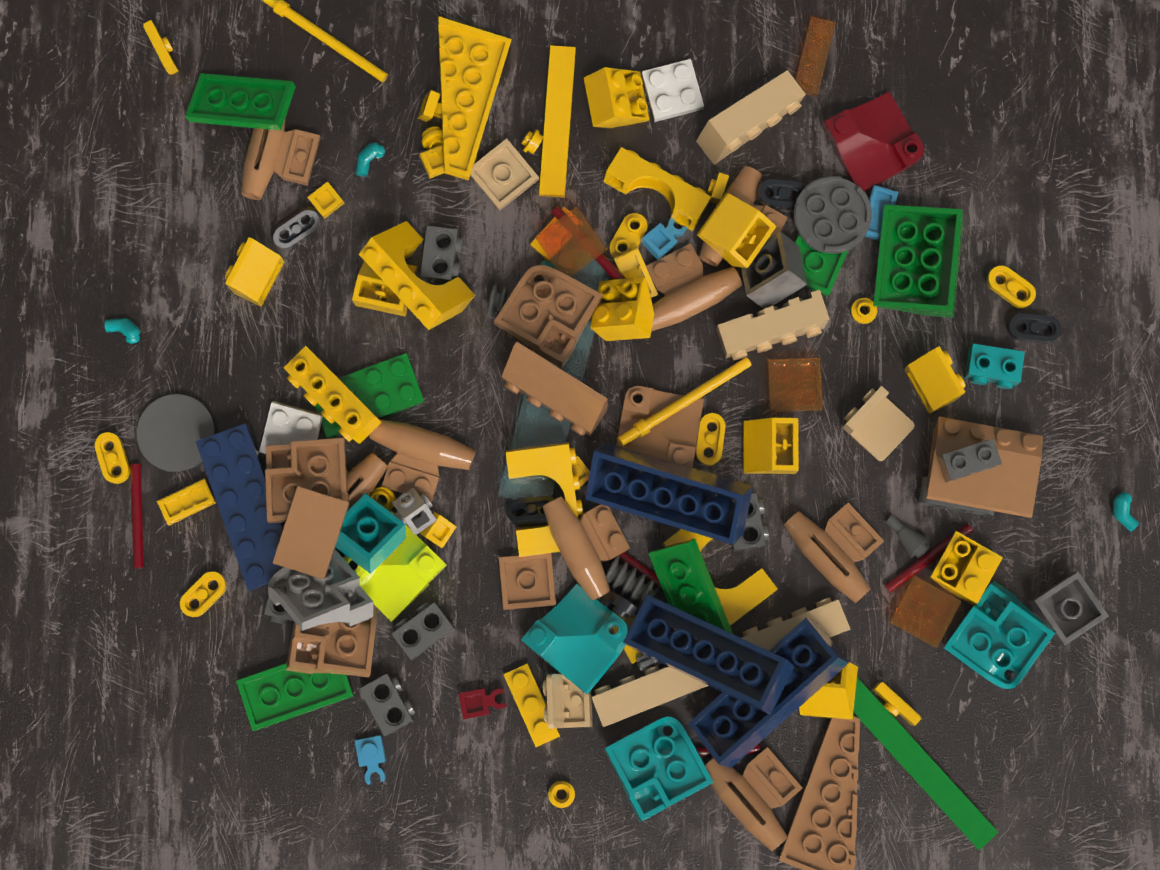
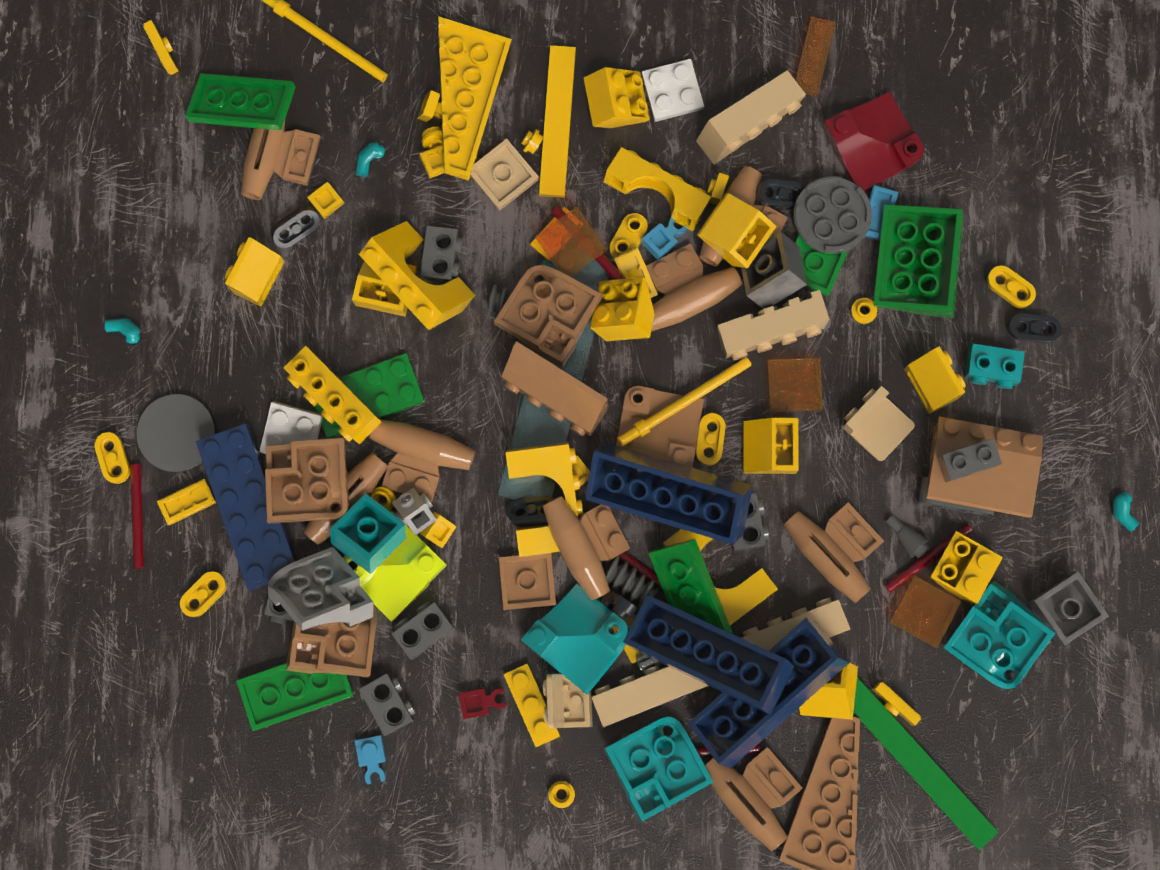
(311, 532): medium nougat tile -> none

